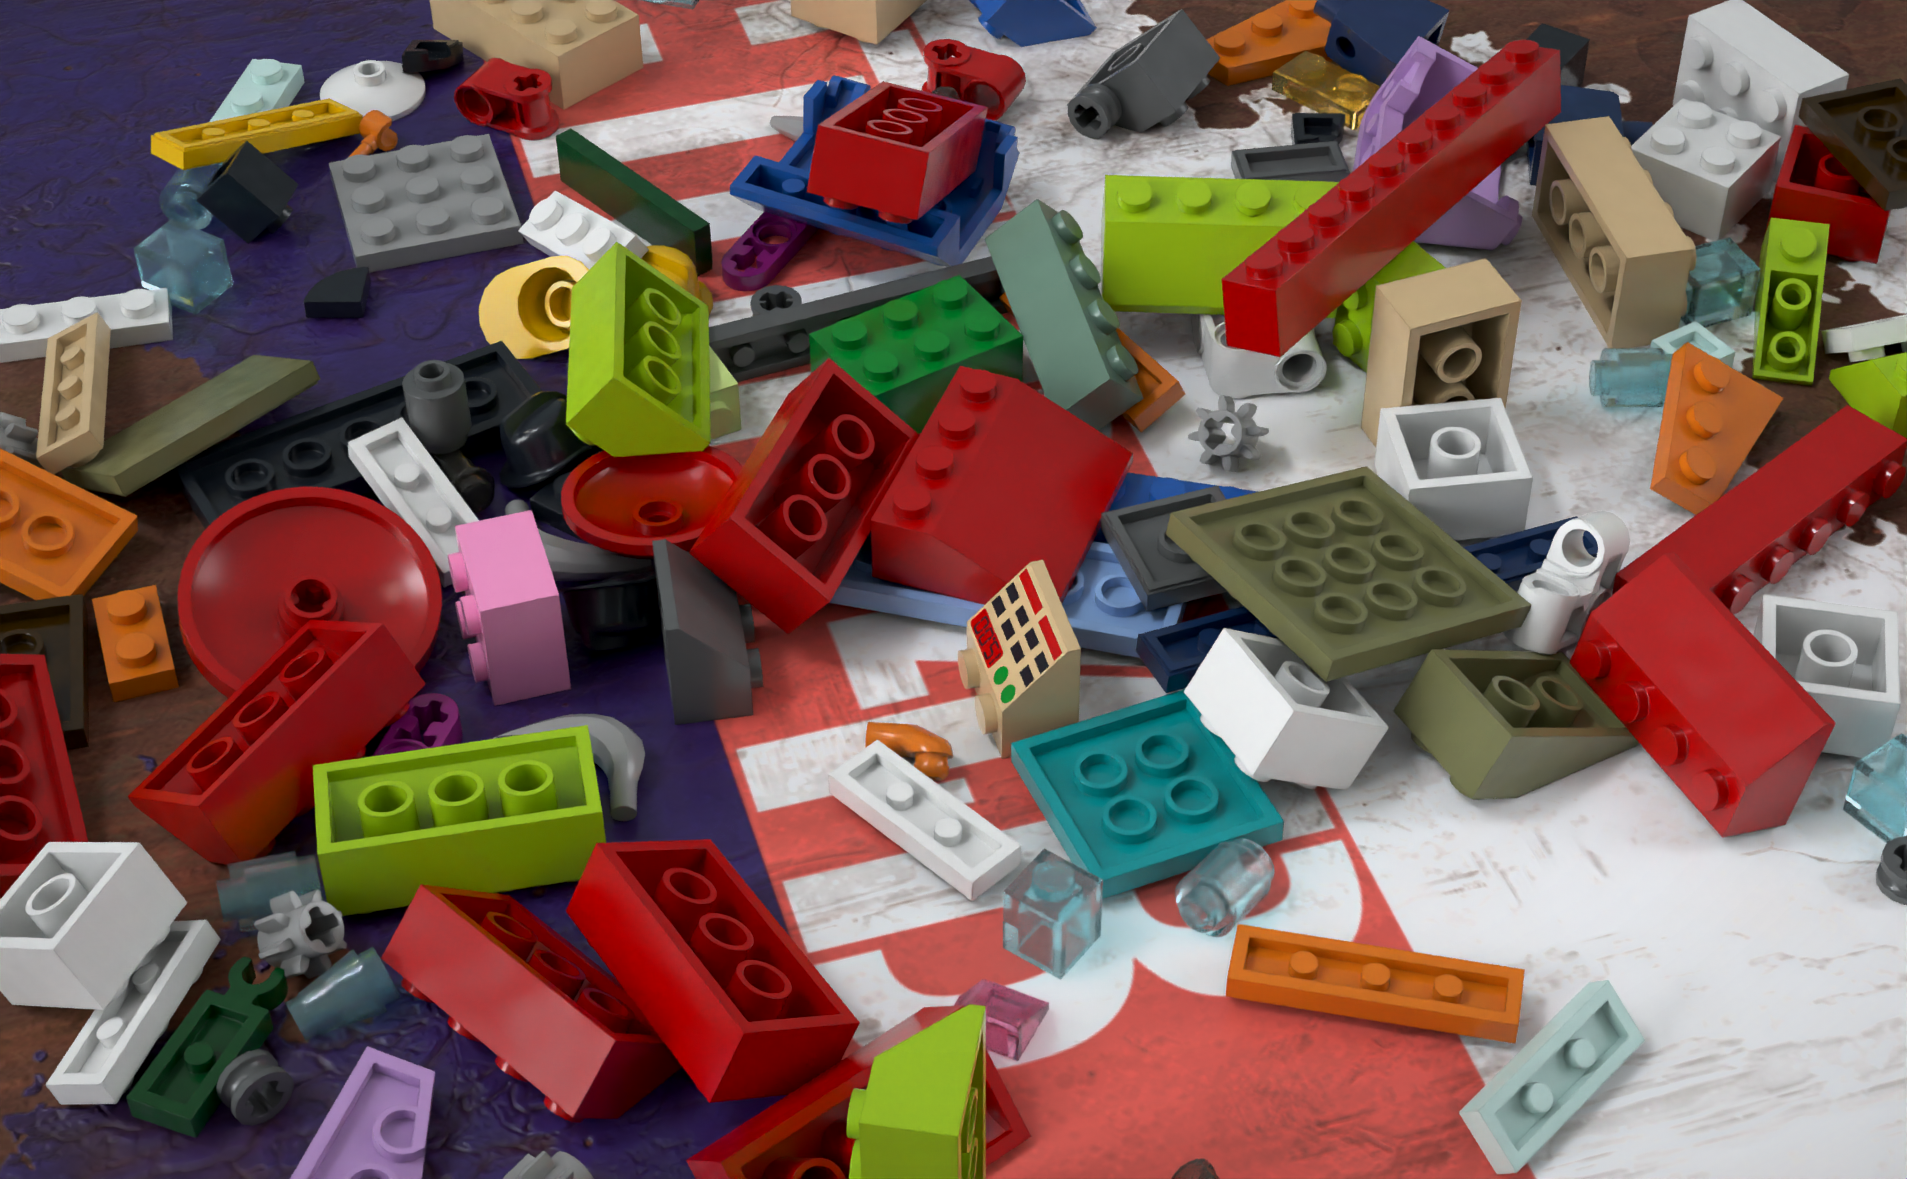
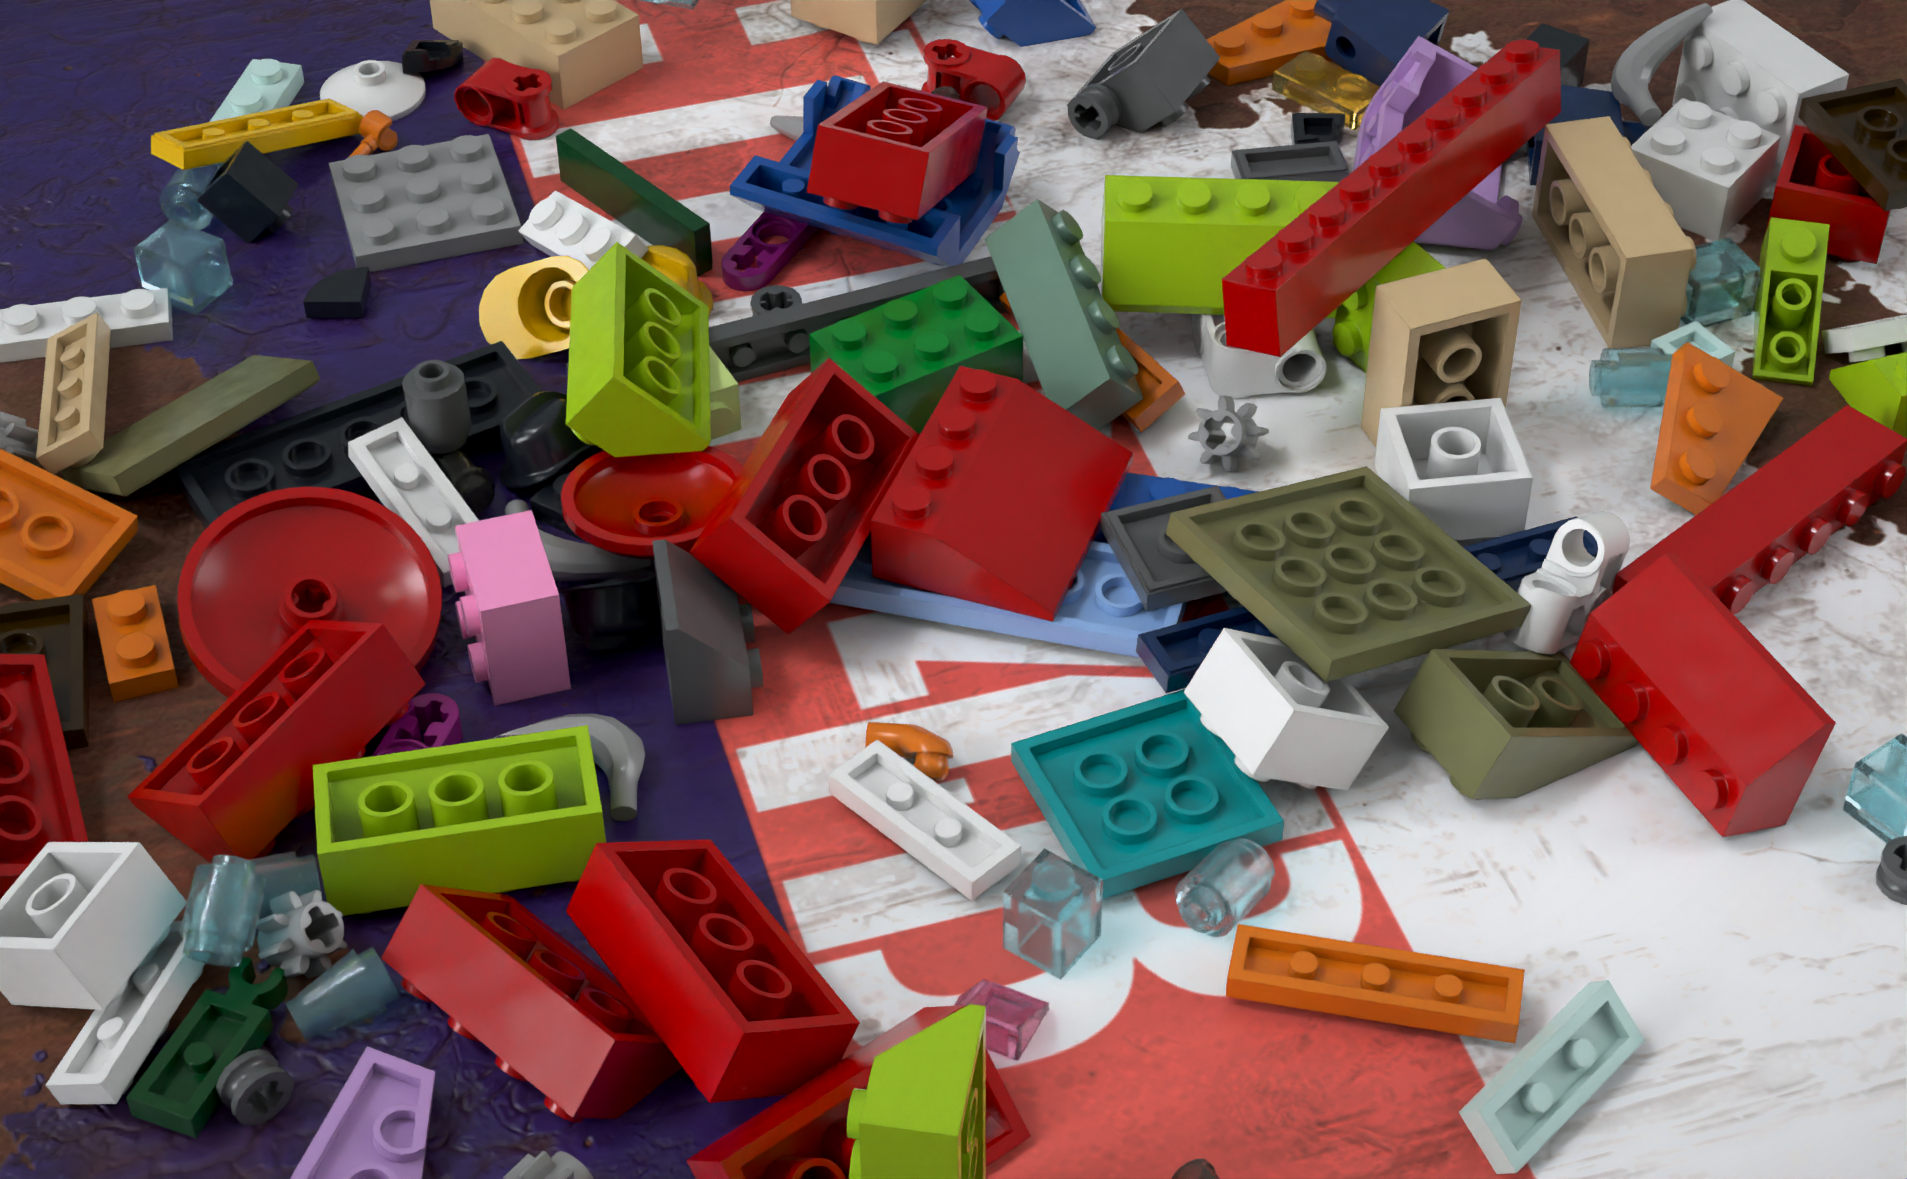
(222, 911): none -> clear light blue brick
(1022, 661): tan slope -> none
(1645, 55): none -> light grey piece
(1843, 661): white brick -> none

